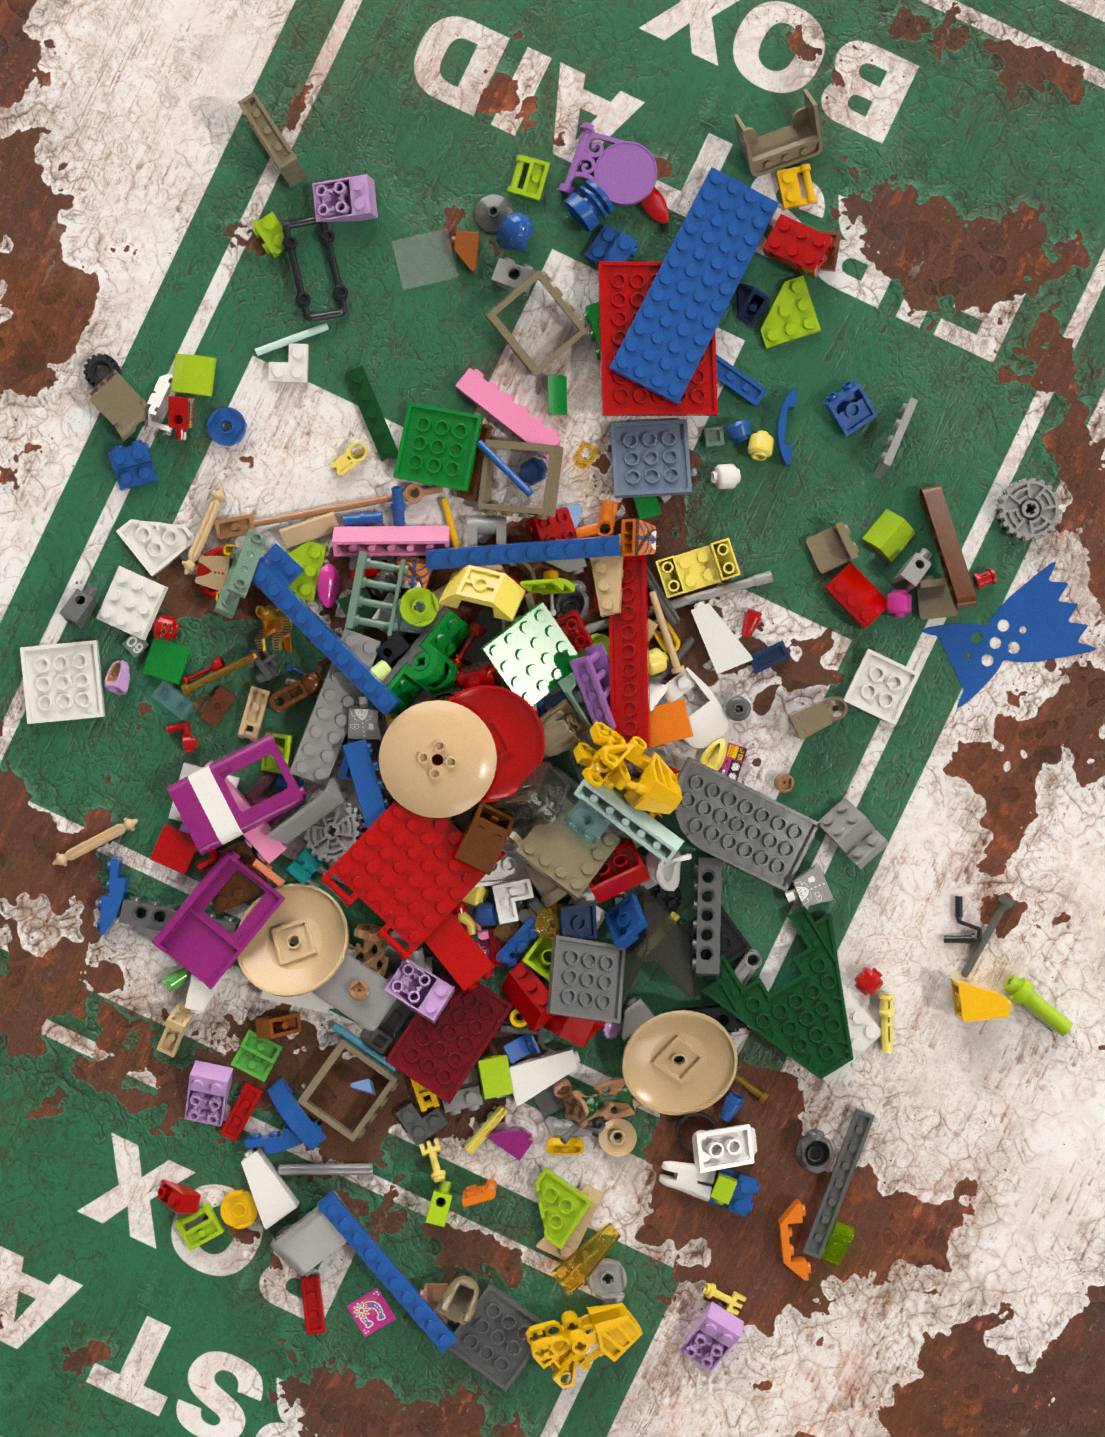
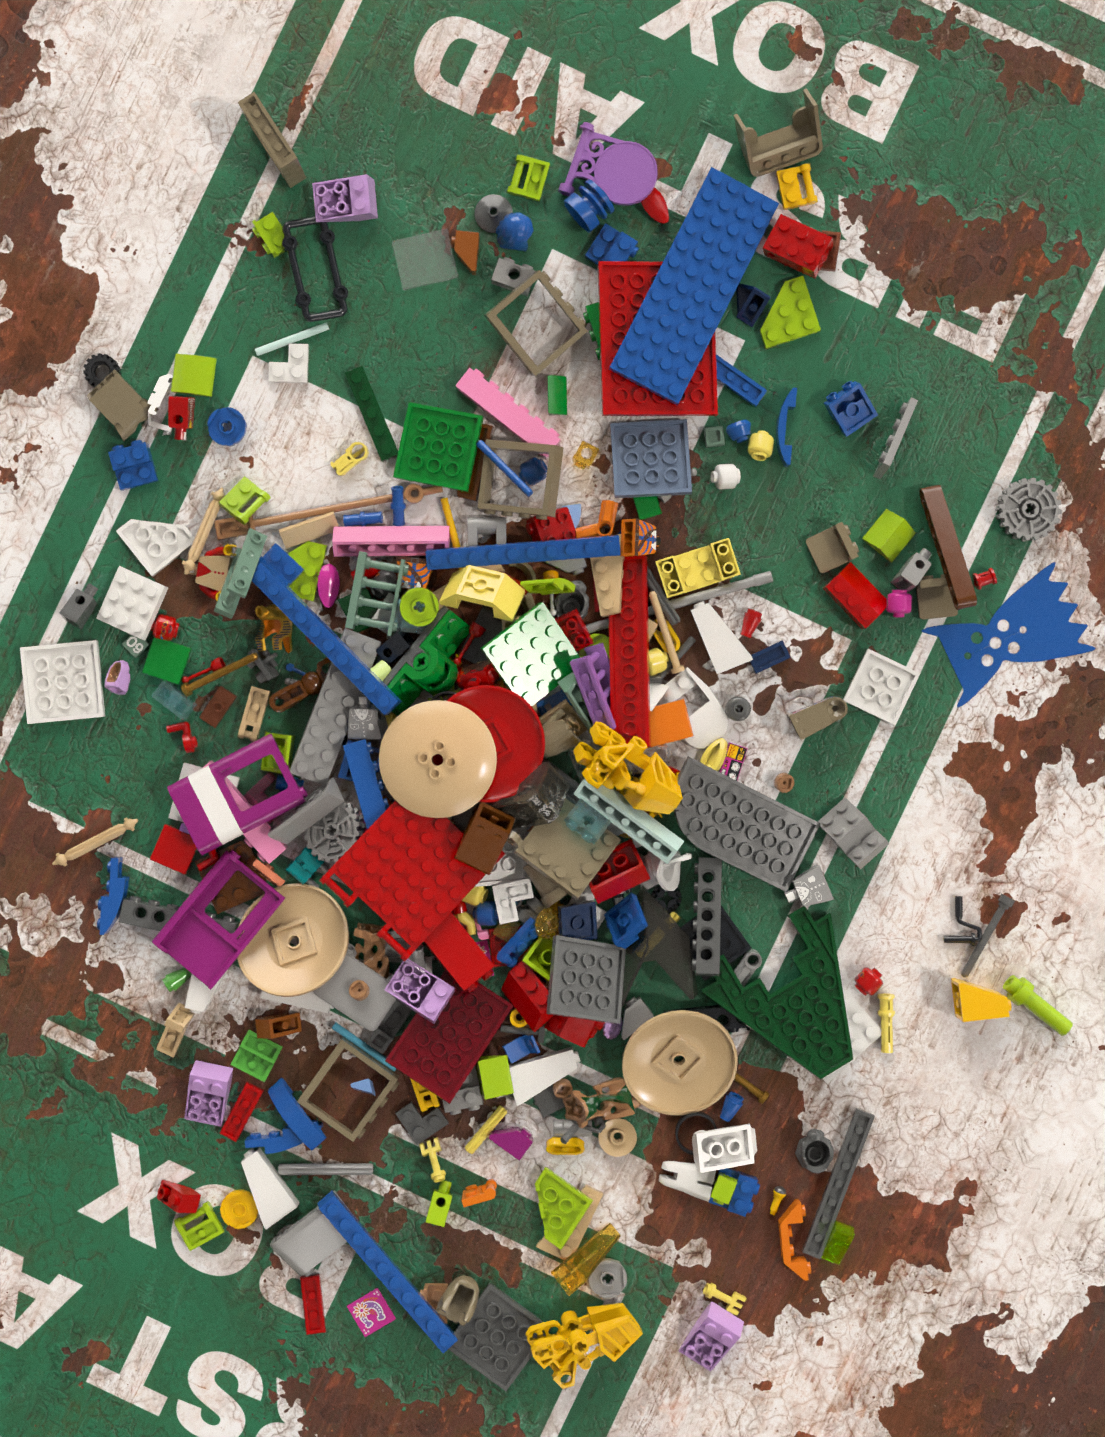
(240, 496): none -> lime plate
(779, 1193): none -> yellow piece

